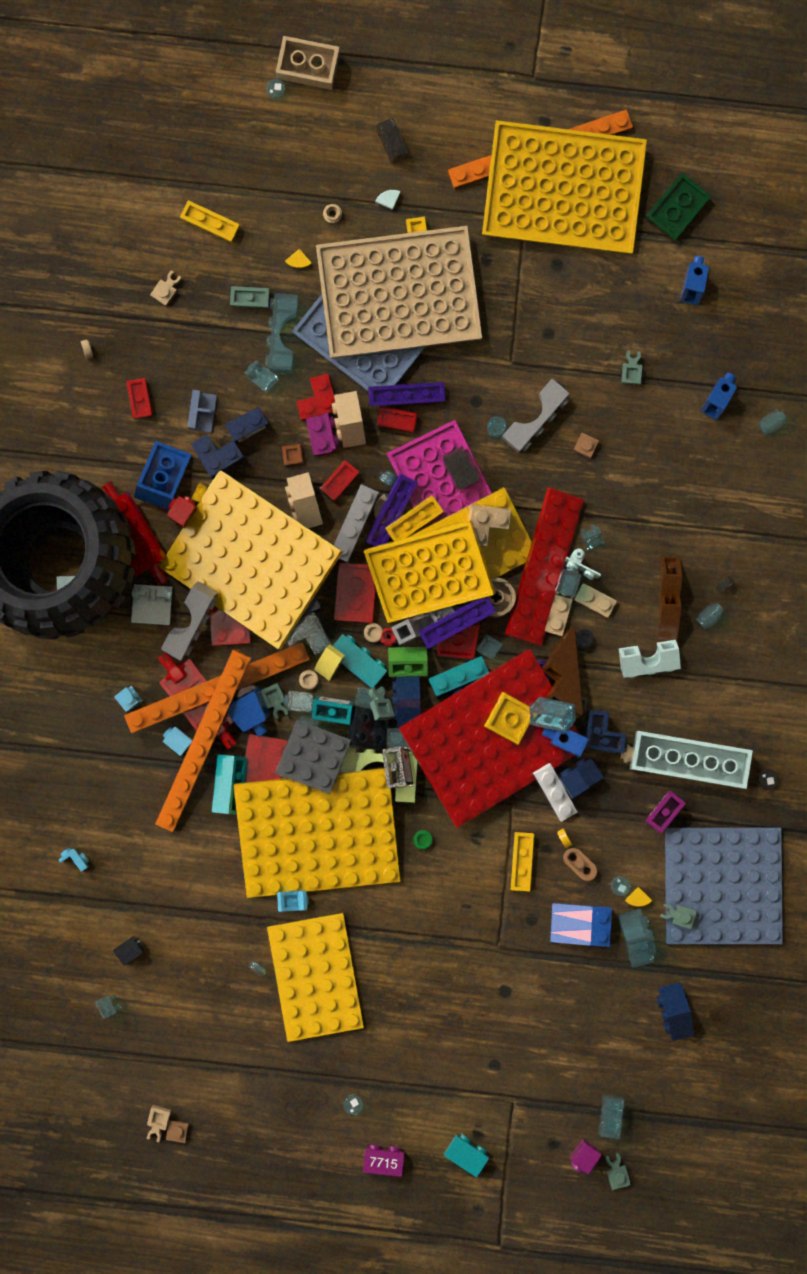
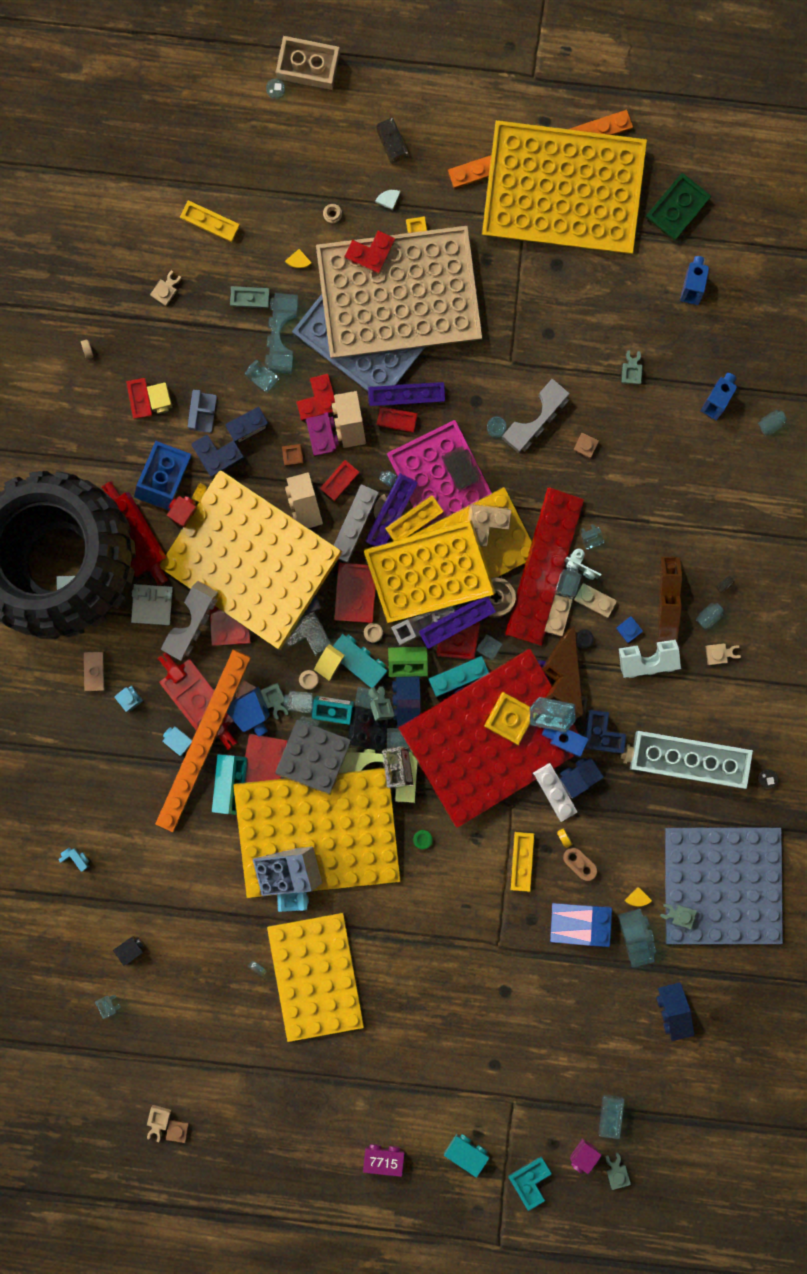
(94, 671): none -> medium nougat plate
(159, 398): none -> light yellow brick
(203, 692): orange plate -> none
(288, 872): none -> sand blue slope
(353, 1104): clear light blue tile -> none
(373, 256): none -> red plate
(388, 642): red plate -> none
(525, 1182): none -> teal plate
(620, 886): clear light blue tile -> none
(629, 629): none -> blue plate
(664, 812): magenta brick -> none
(718, 653): none -> tan plate

